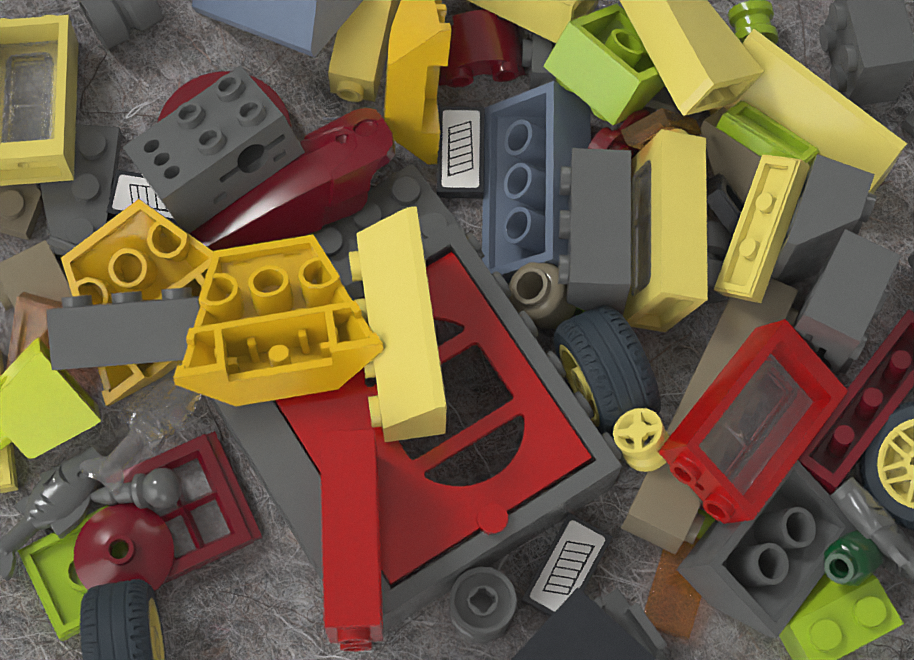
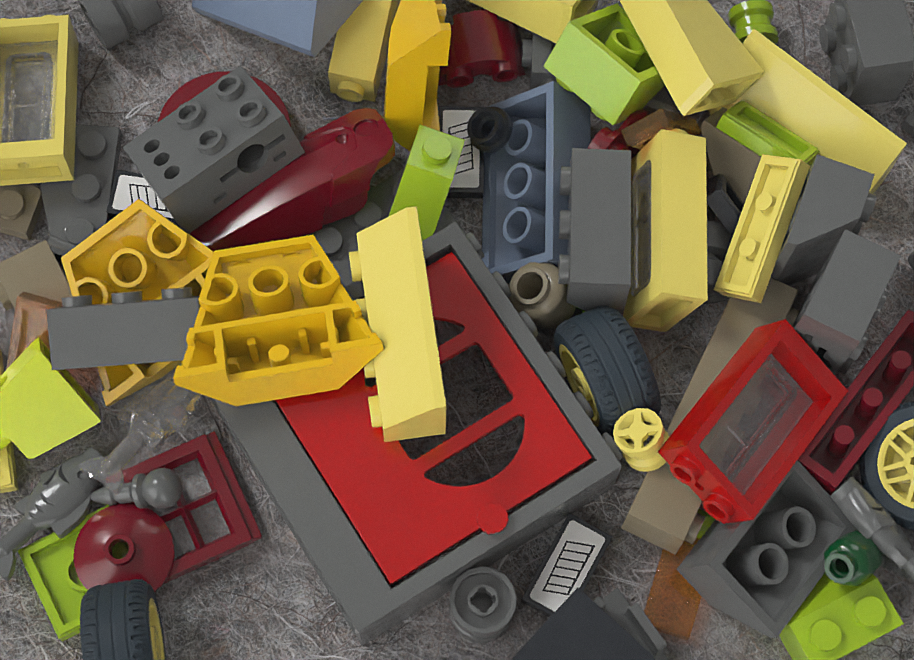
(351, 539): red piece -> none
(428, 176): none -> lime slope
(481, 124): none -> black plate

